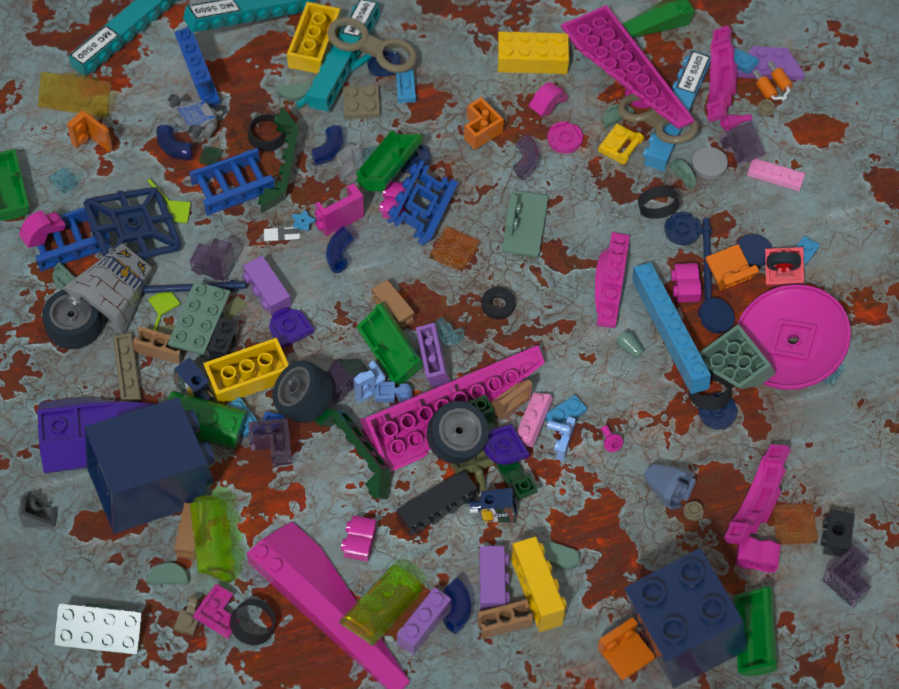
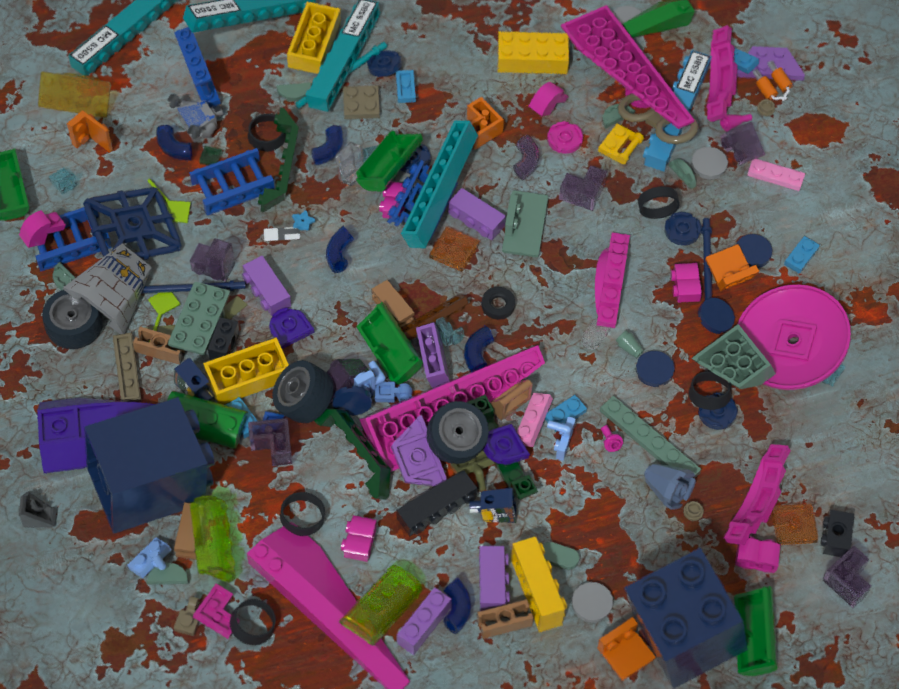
(98, 627): bracket -> none
(150, 557): none -> light blue plate
(304, 496): none -> black tyre
(340, 213): dark pink panel -> none
(353, 400): none -> dark blue tile
(371, 45): dark tan bar -> none
(415, 458): none -> medium lavender wing
(439, 184): none -> teal brick
(452, 305): none -> reddish brown plate
(474, 348): none -> clear blue cylinder
(476, 214): none -> medium lavender brick
(583, 191): none -> clear purple brick
(592, 602): none -> light grey tile
(646, 436): none -> sand green plate
(655, 368): none -> dark blue tile
(671, 328): dark azure brick -> none
(784, 266): coral plate -> none

